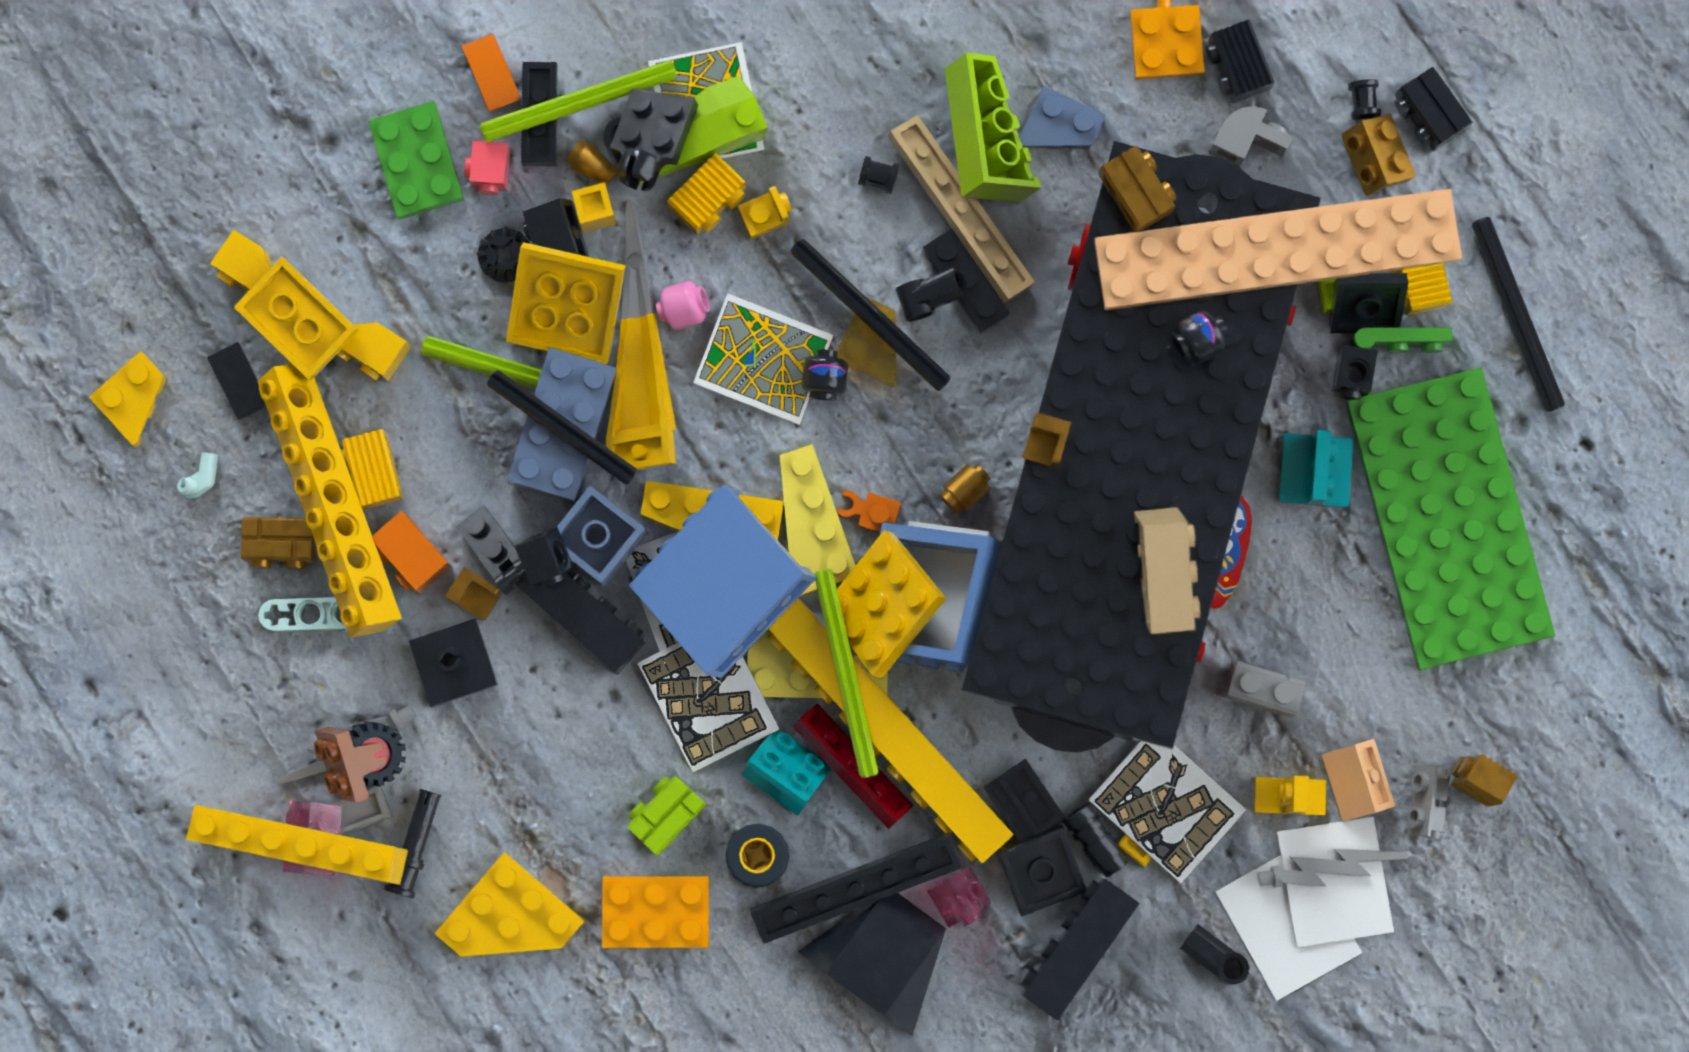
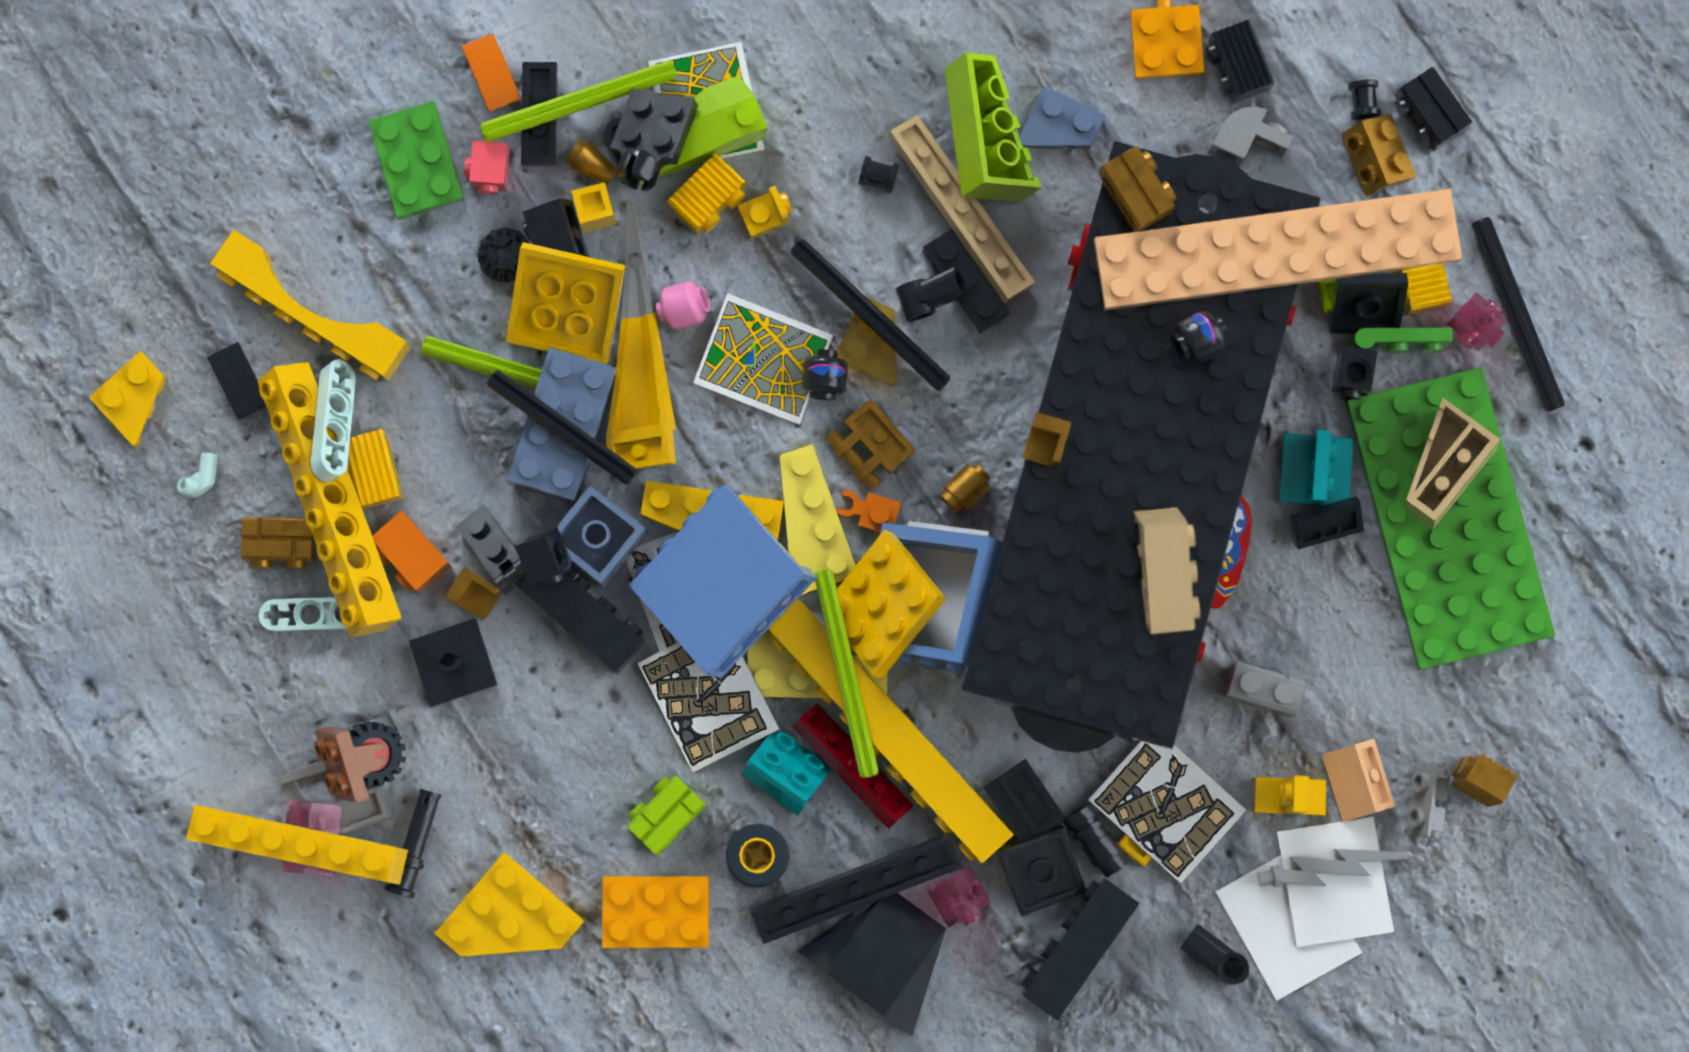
(296, 318): yellow plate -> none
(340, 422): none -> light aqua beam
(881, 439): none -> pearl gold plate
(1327, 522): none -> black plate
(1449, 463): none -> tan wedge
(1478, 323): none -> clear pink brick

